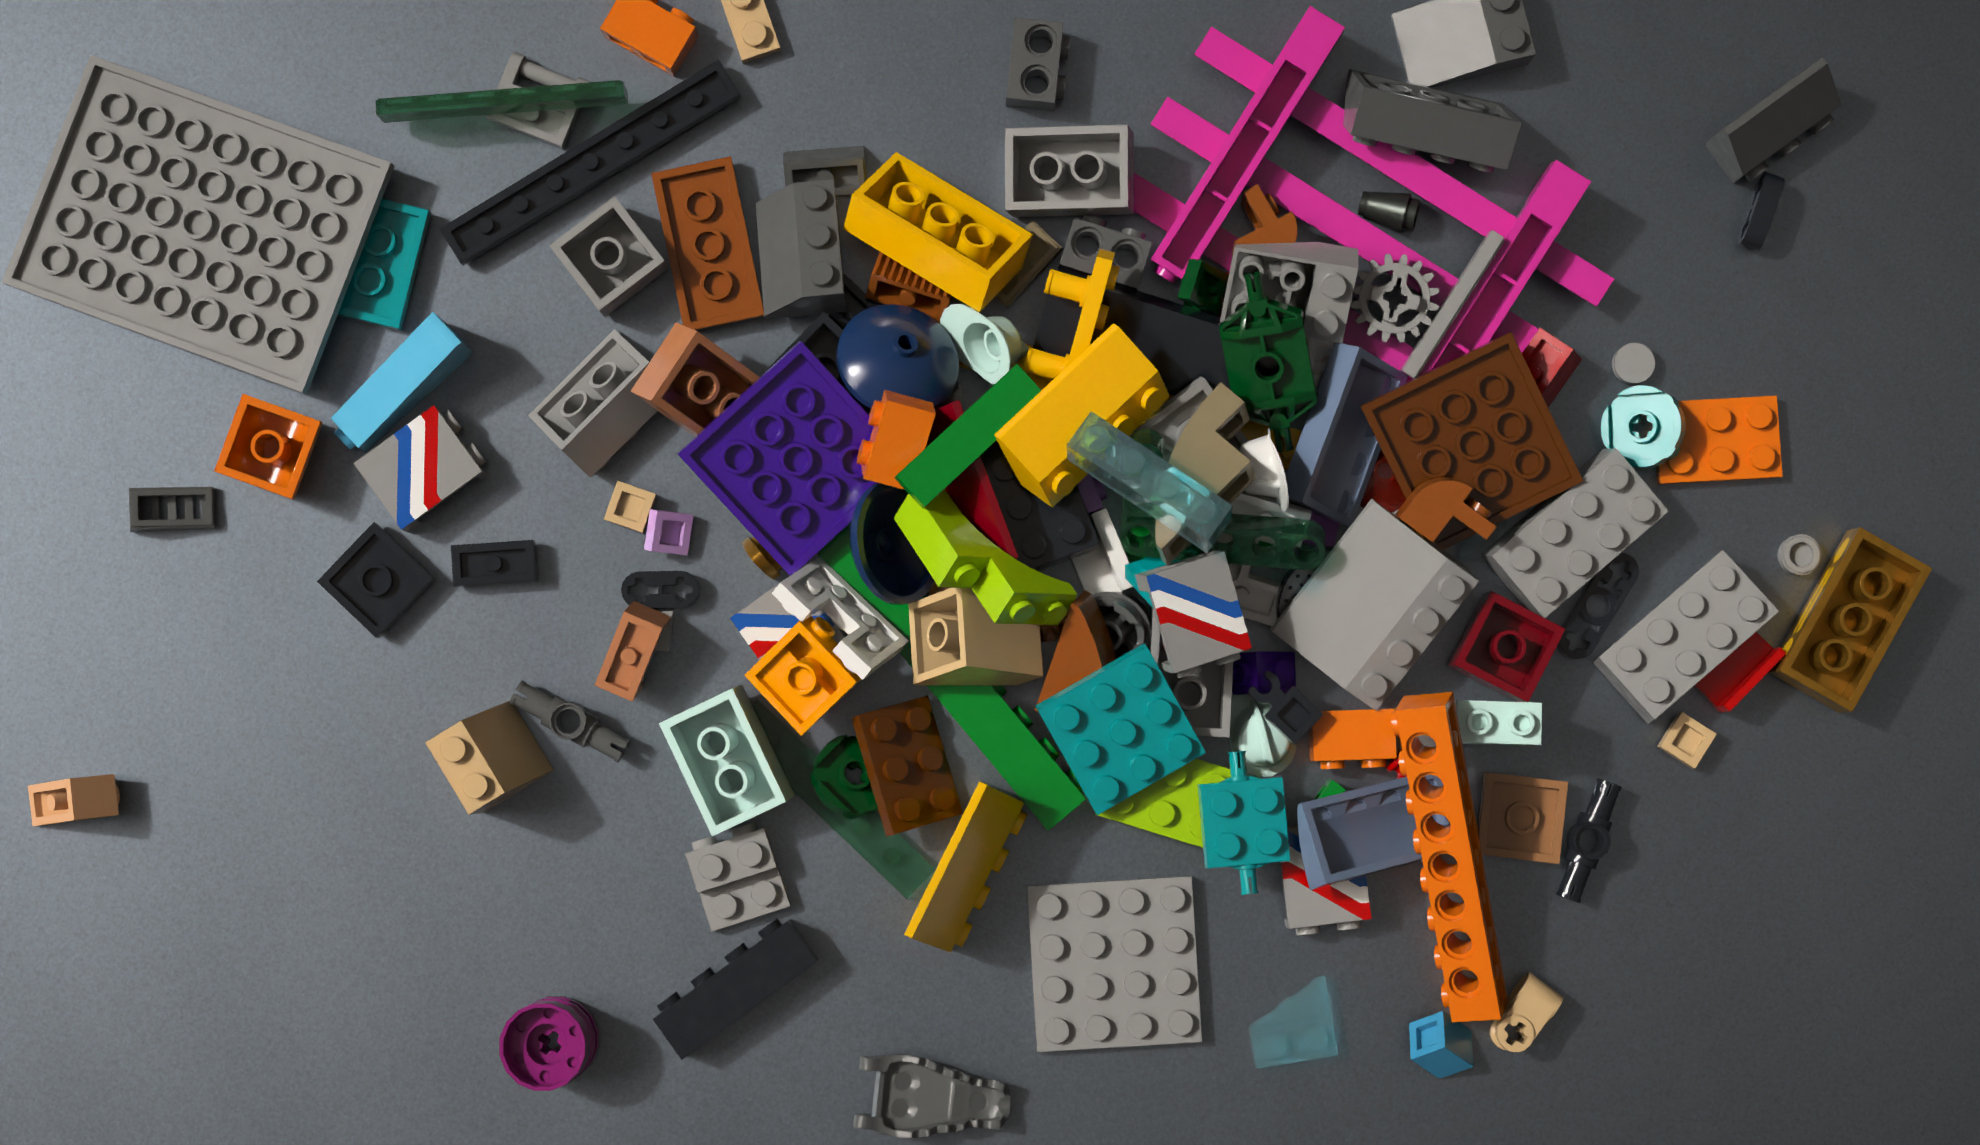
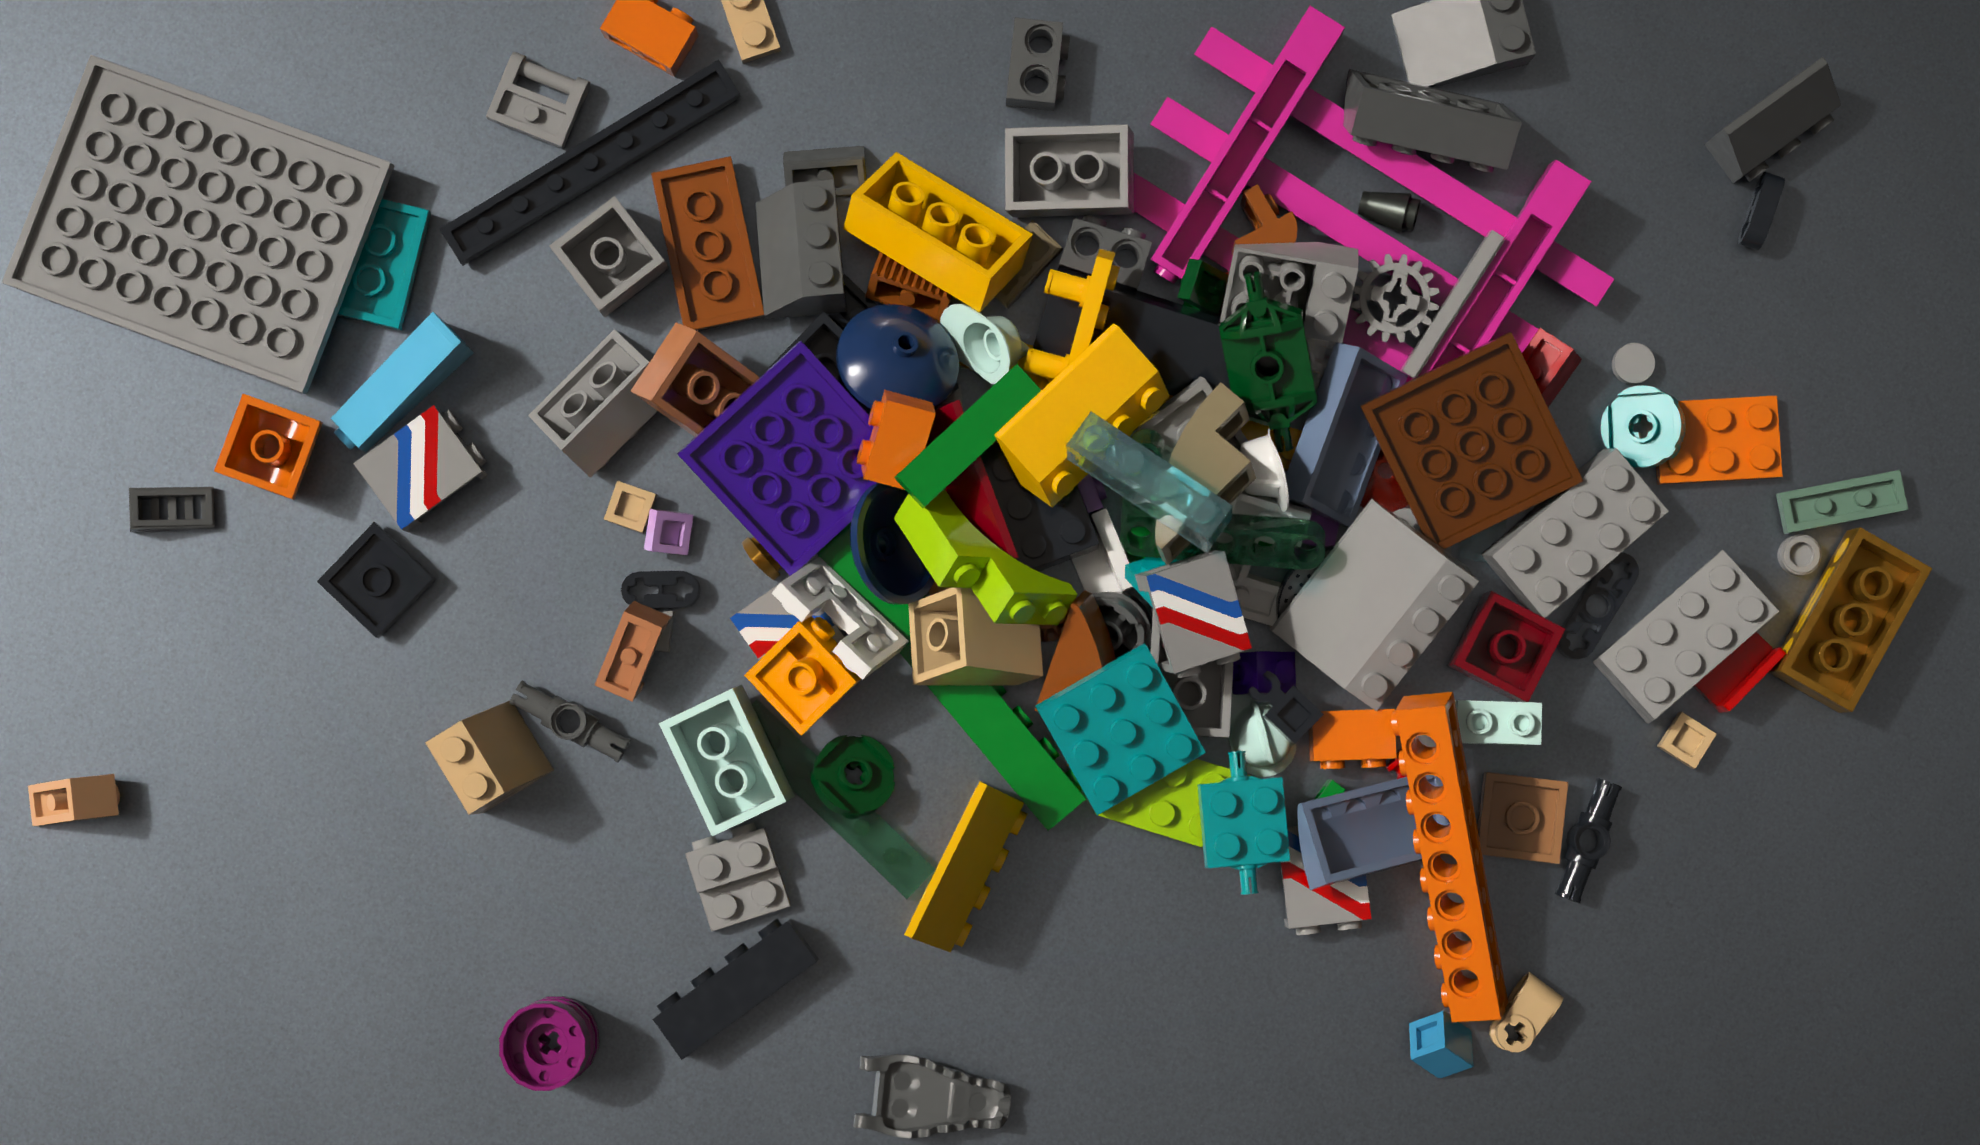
(494, 563): black plate -> none
(501, 101): clear green tile -> none
(906, 765): reddish brown plate -> none
(1114, 963): light grey plate -> none
(1295, 1029): clear light blue wing -> none
(1436, 502): dark orange brick -> none
(1842, 501): none -> sand green plate

